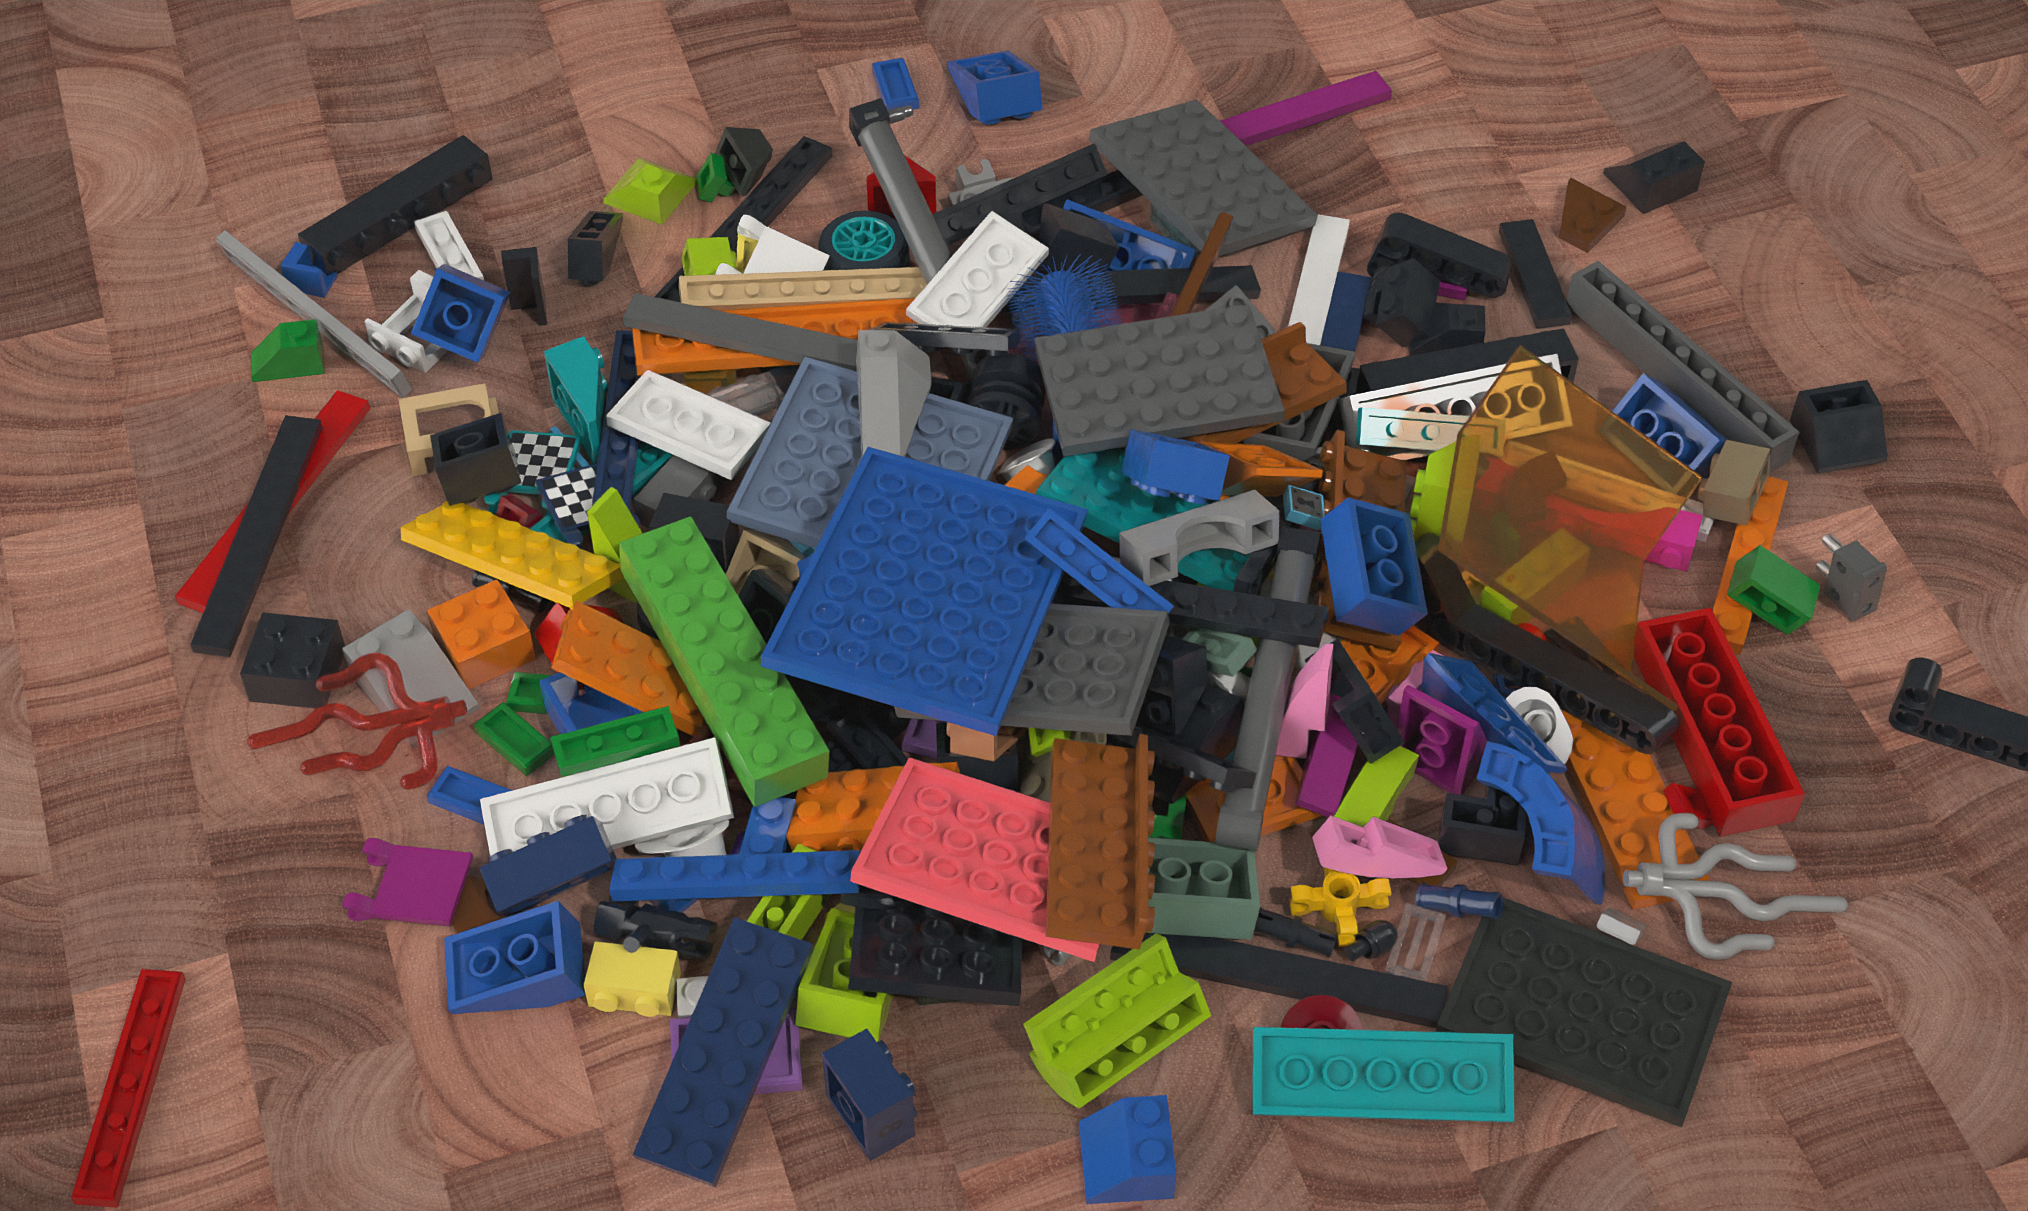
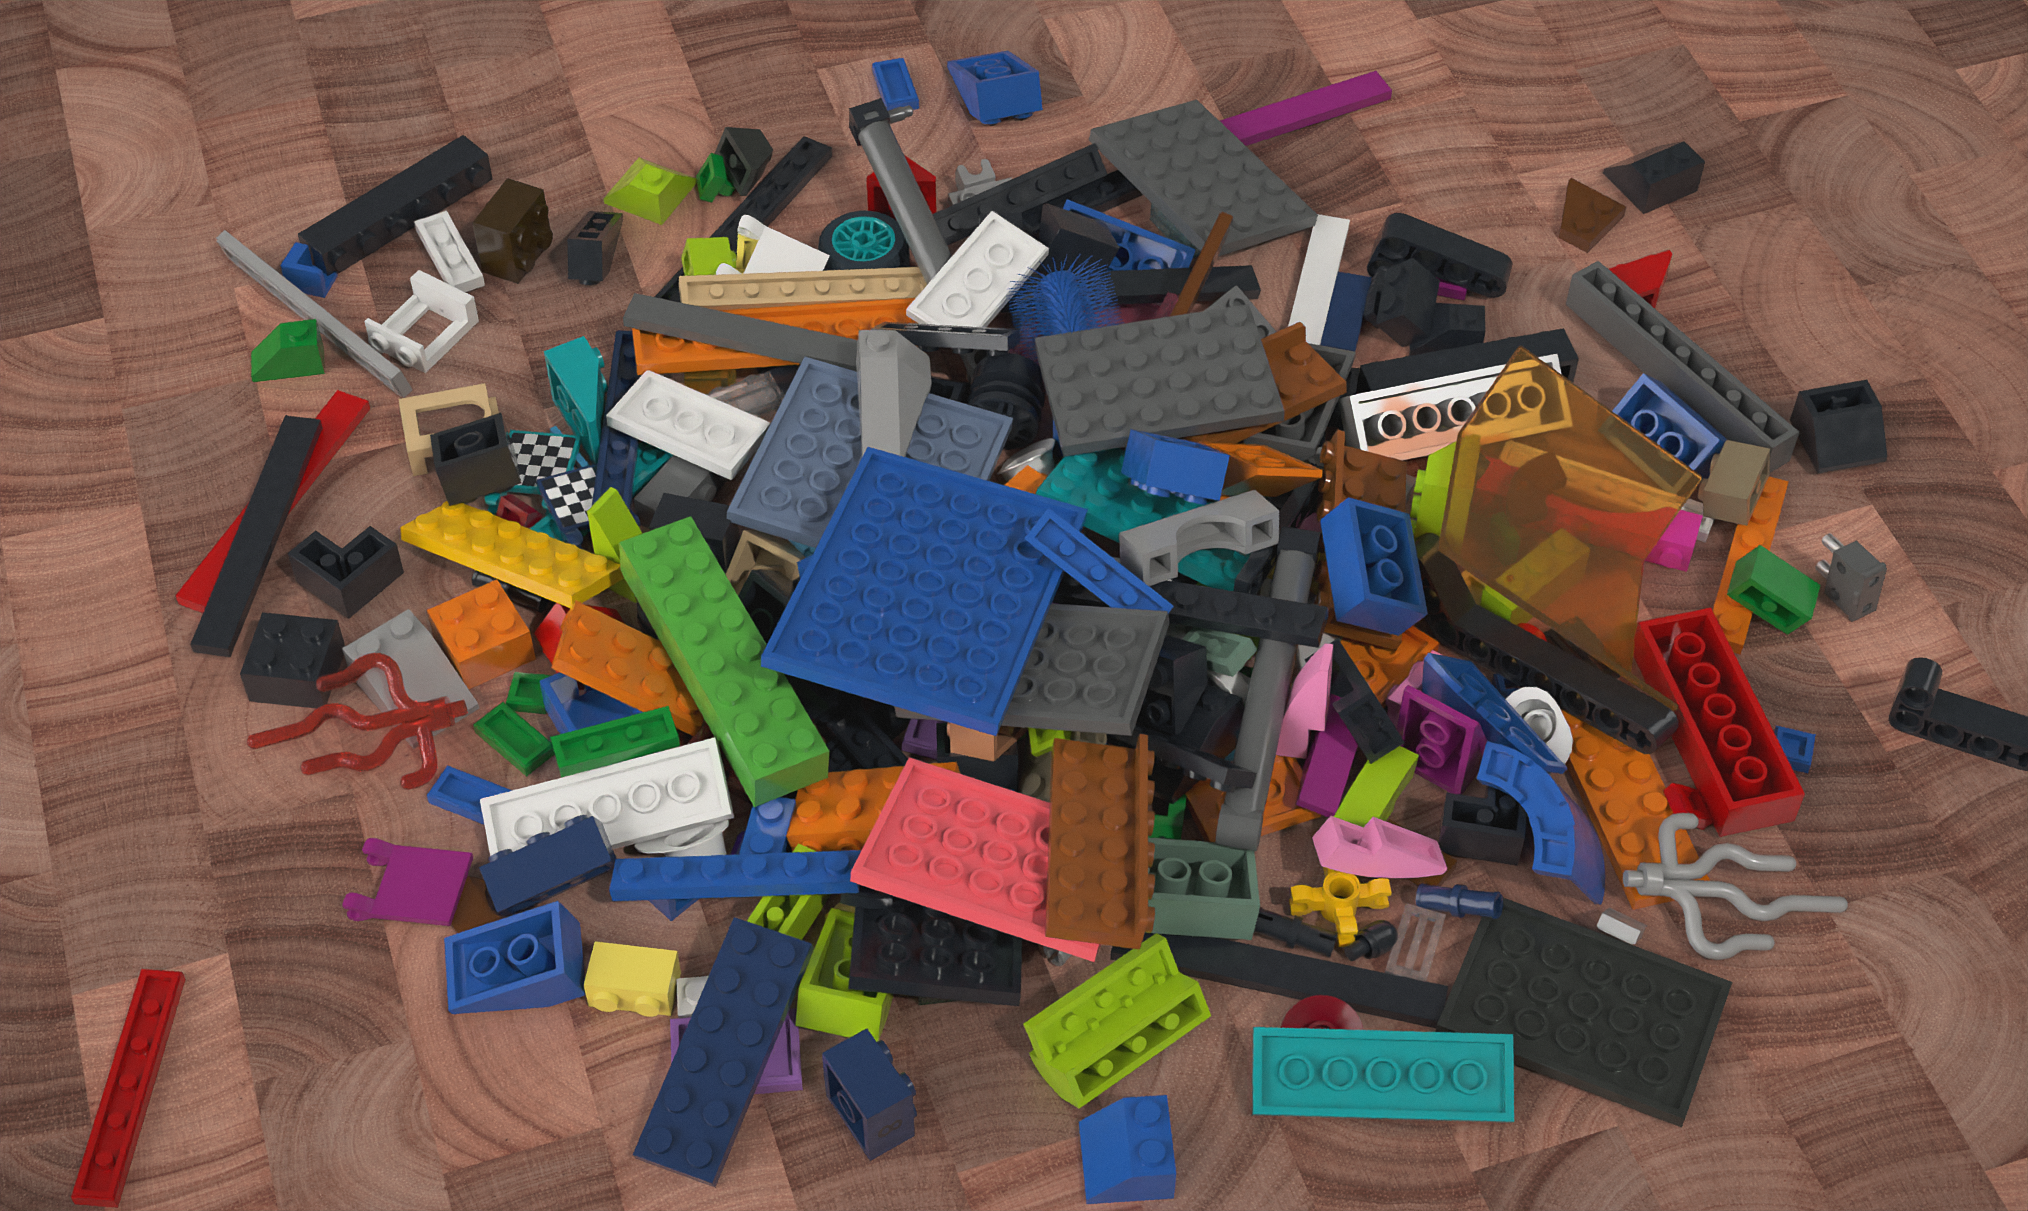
(346, 575): none -> black brick
(460, 312): blue brick -> none
(512, 231): none -> dark brown brick
(524, 280): black panel -> none
(654, 928): black piece -> none
(1303, 507): tile -> none
(1407, 429): plate -> none
(1535, 274): black tile -> none
(1646, 275): none -> red slope
(1797, 747): none -> blue tile

